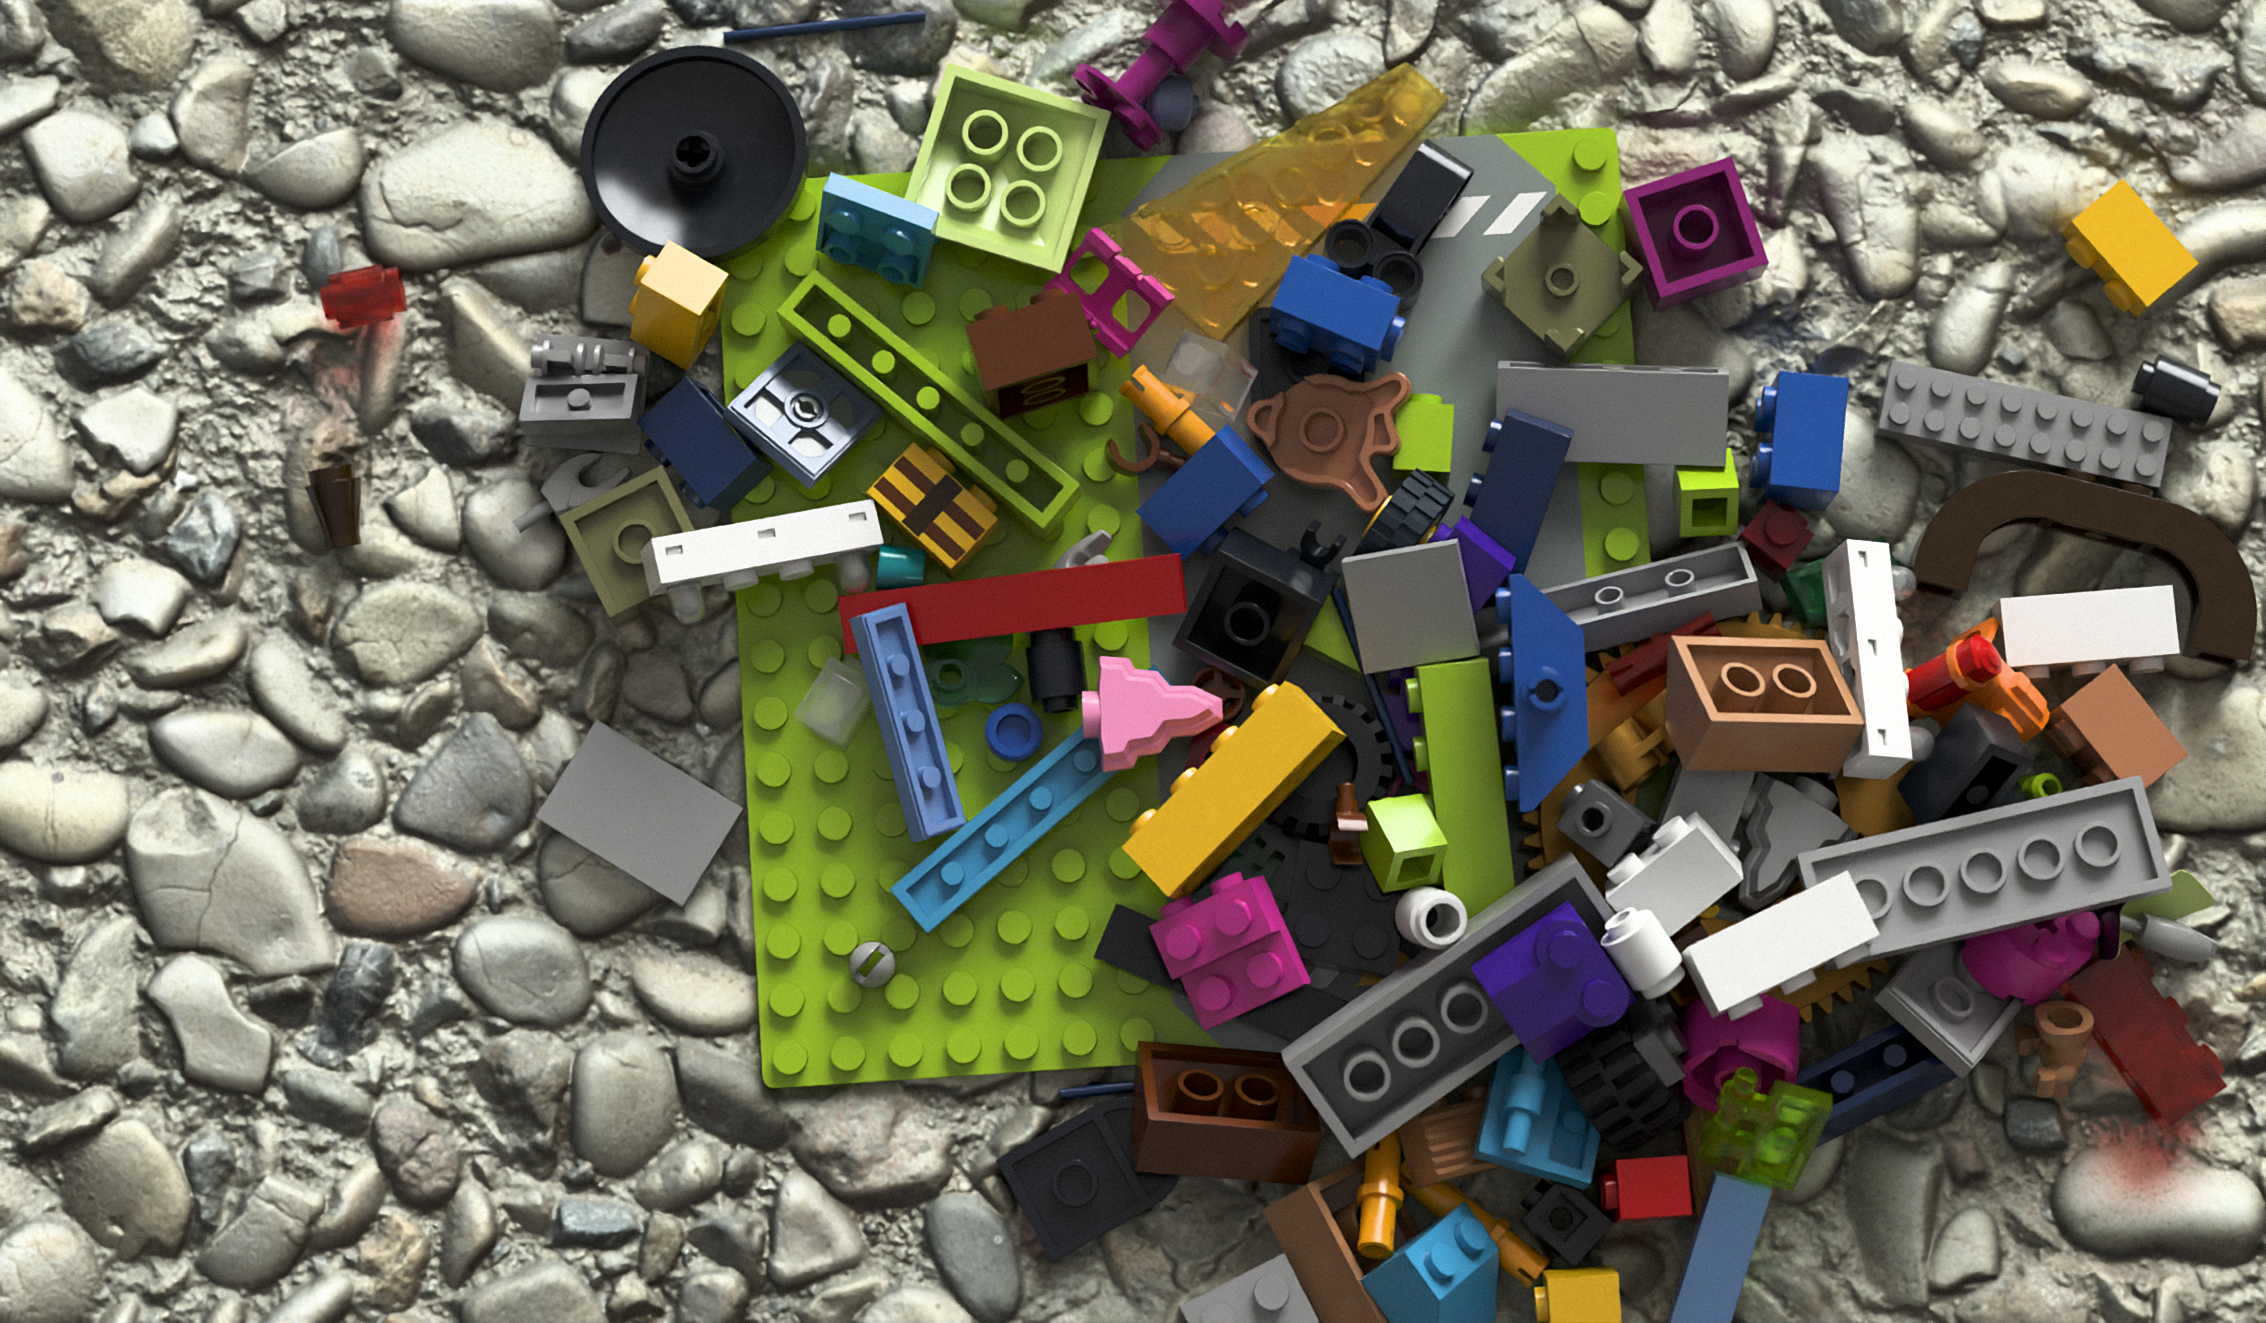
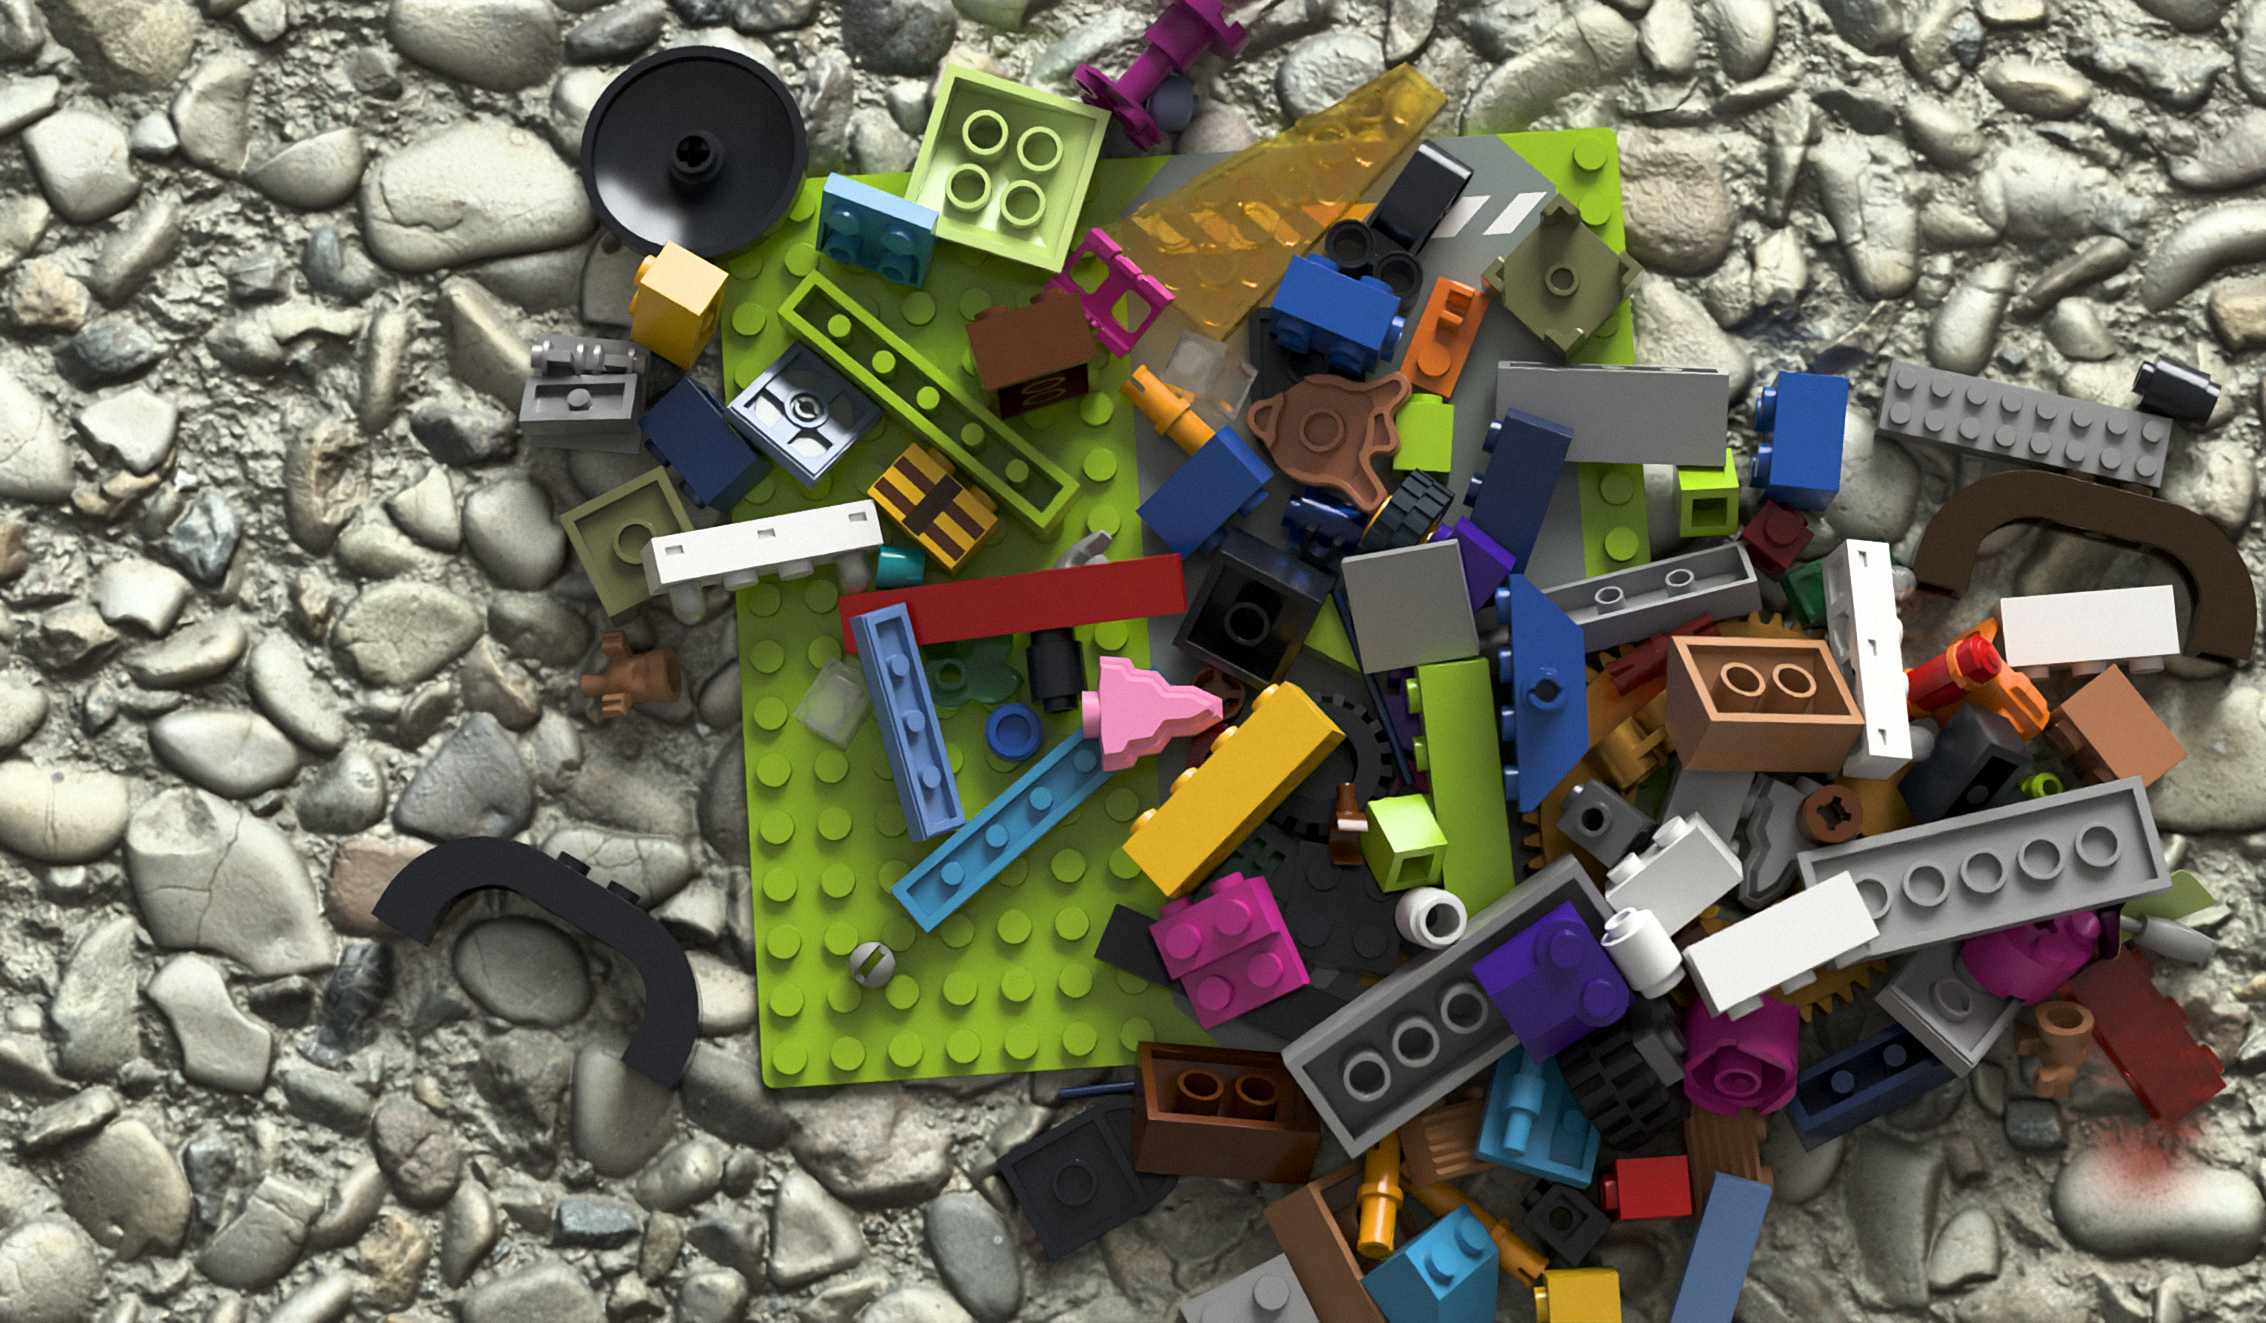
(337, 504): dark brown cone -> none
(364, 296): clear red brick -> none
(449, 873): none -> black arch
(564, 490): light grey hand -> none
(633, 677): none -> medium nougat piece
(640, 813): light grey tile -> none
(824, 26): dark blue axle -> none
(1157, 456): reddish brown piece -> none
(1334, 513): none -> clear blue brick
(1444, 337): none -> orange plate
(1693, 234): magenta brick -> none
(1783, 1131): clear neon green plate -> none
(1818, 820): none -> reddish brown wheel
(2128, 249): yellow brick -> none

